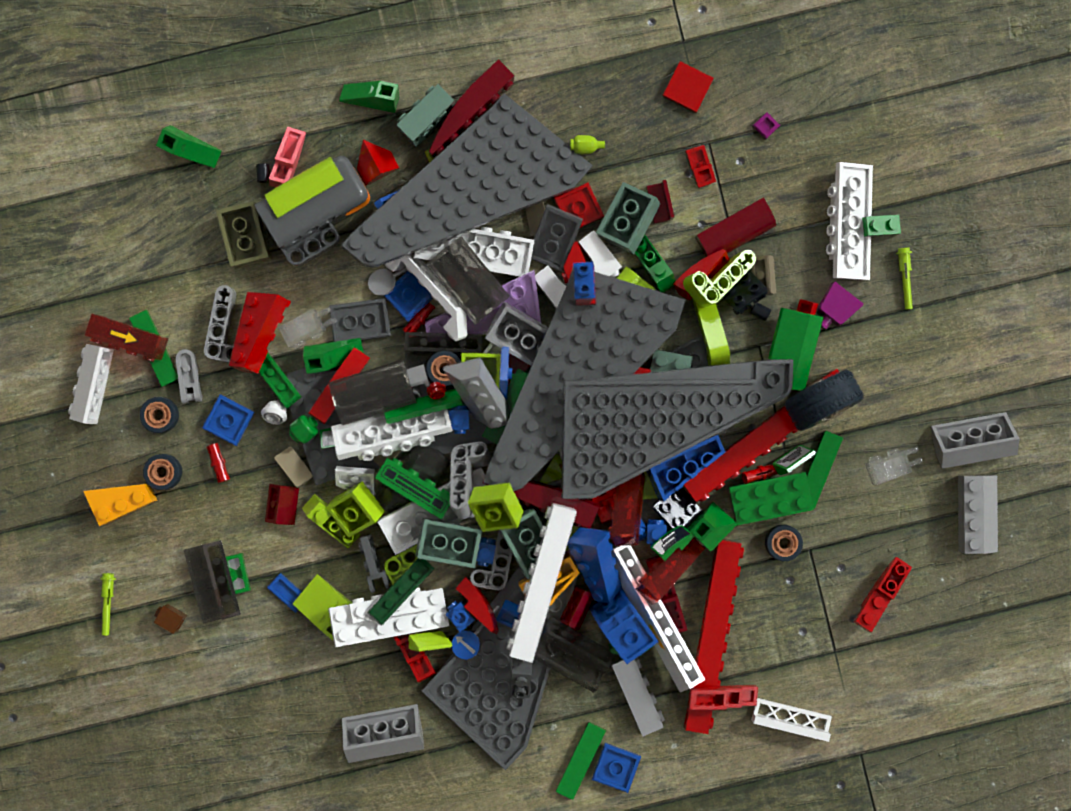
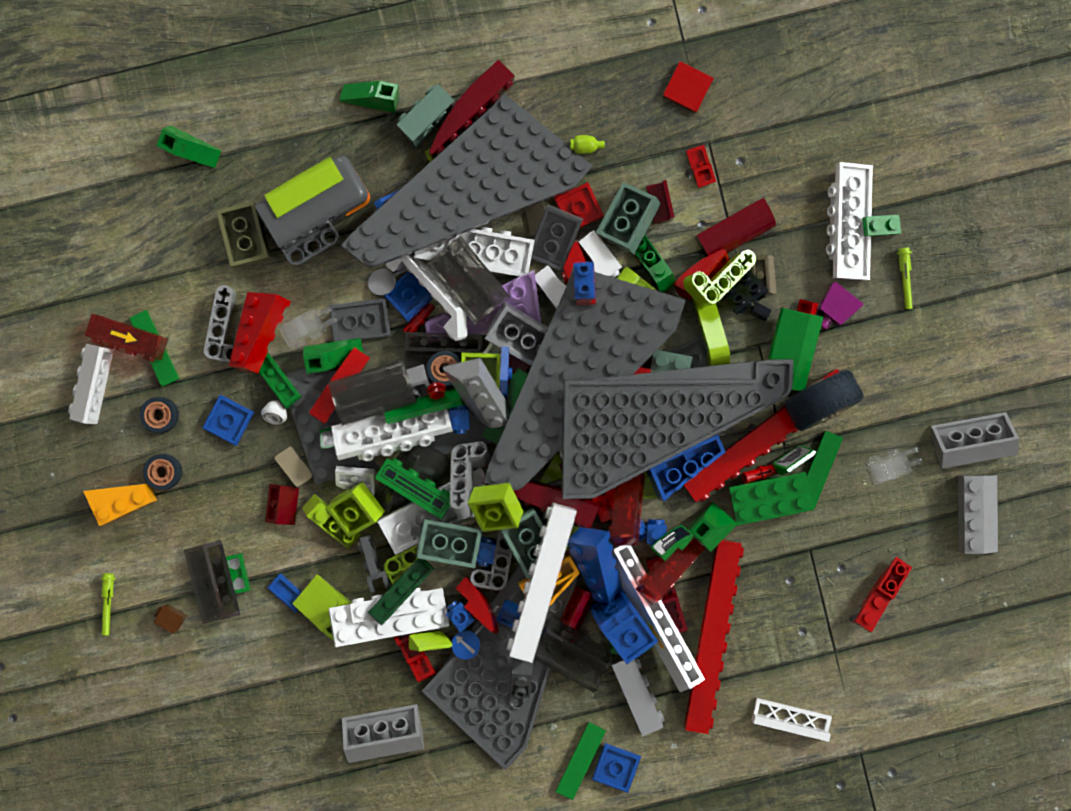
(188, 376): light grey plate -> none
(218, 463): red pin -> none
(263, 172): black hinge -> none
(287, 157): coral slope -> none
(303, 429): green head -> none
(375, 162): red slope -> none
(678, 509): hinge -> none
(723, 697): red slope -> none
(766, 125): magenta tile -> none
(794, 546): wheel -> none

